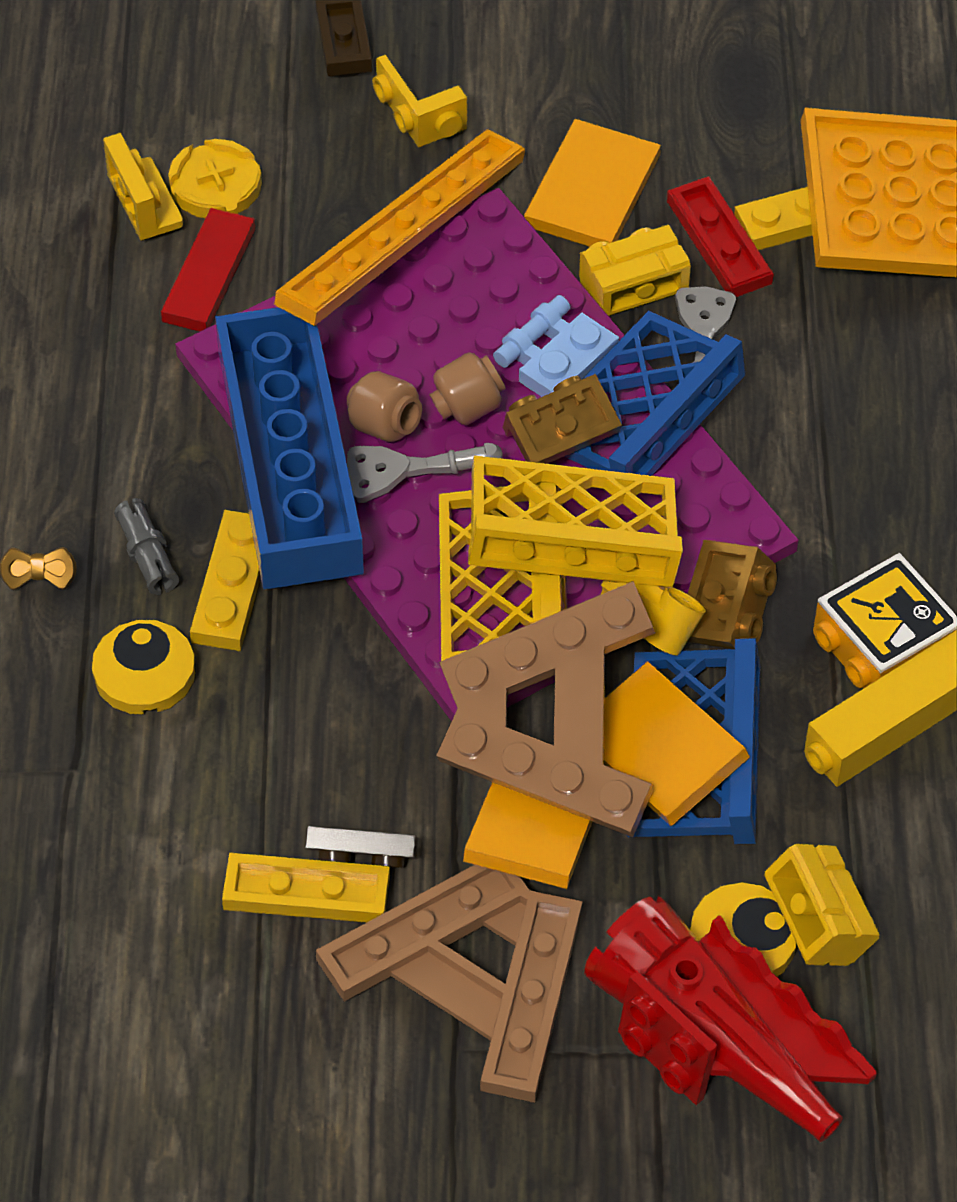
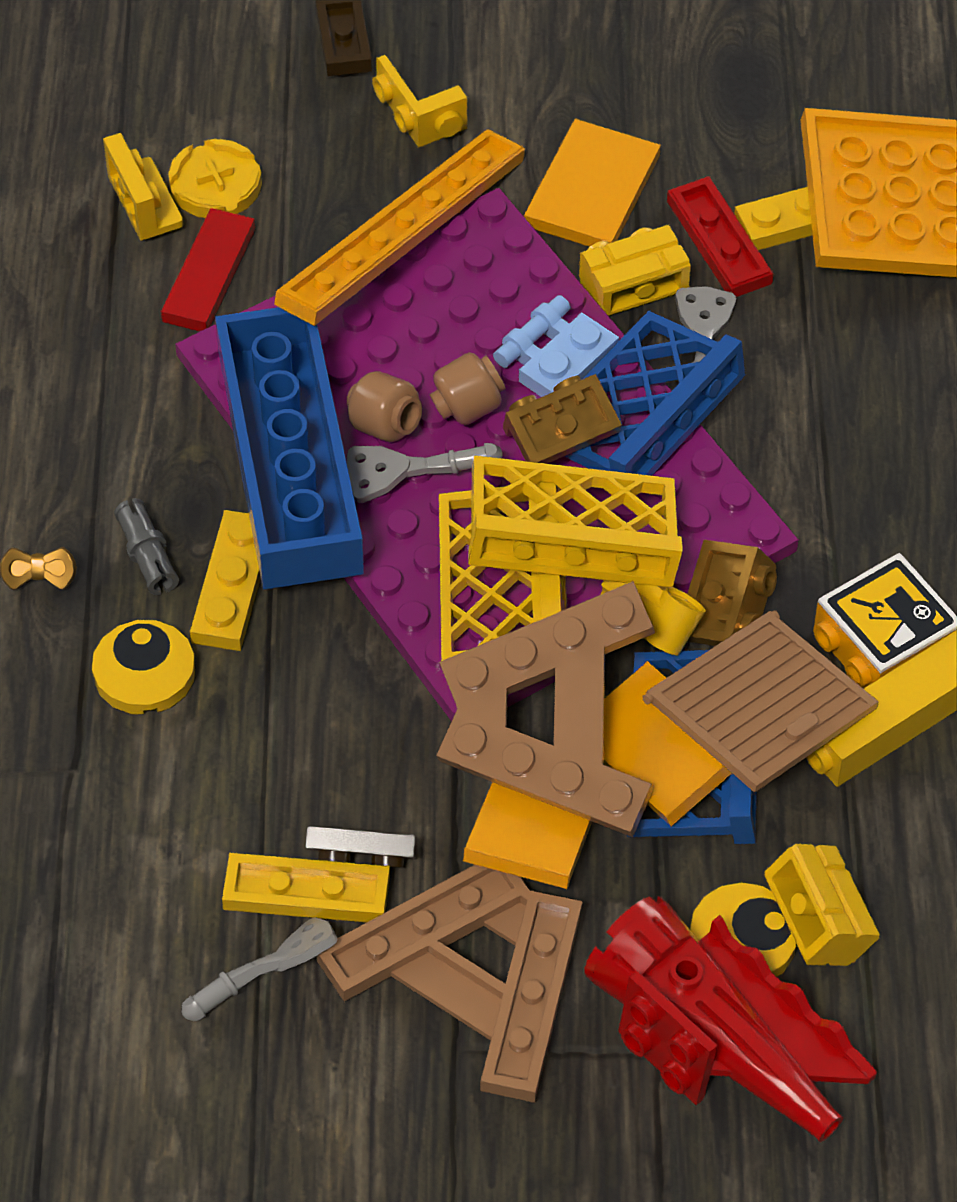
(302, 945): none -> light grey piece
(761, 700): none -> medium nougat piece

